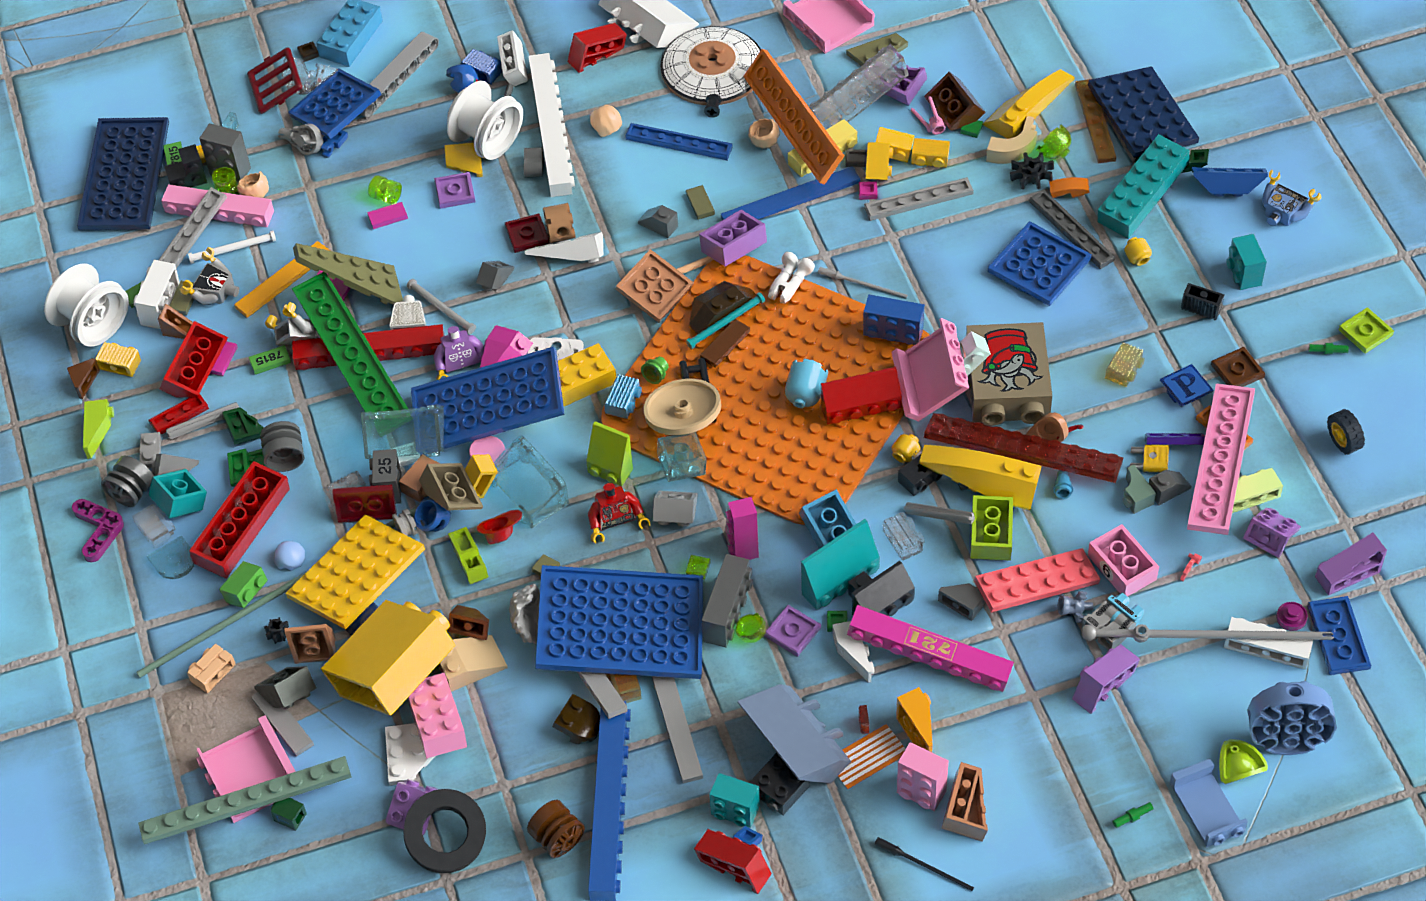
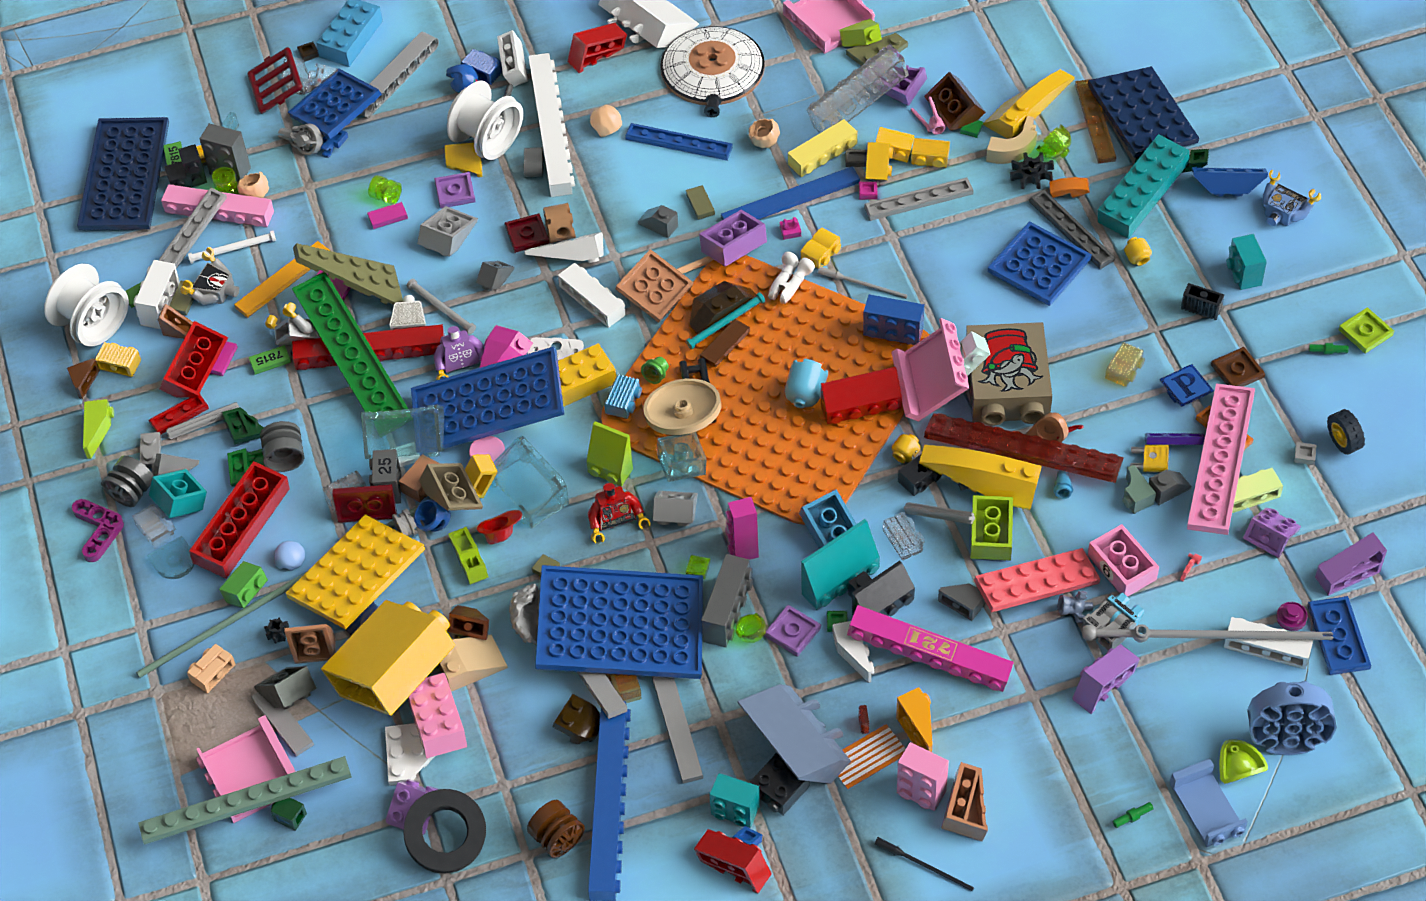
(446, 231): none -> light grey slope
(591, 295): none -> white brick
(790, 228): none -> dark pink tile
(793, 116): orange plate -> none
(821, 247): none -> yellow brick
(860, 33): none -> lime slope
(1305, 453): none -> light grey plate

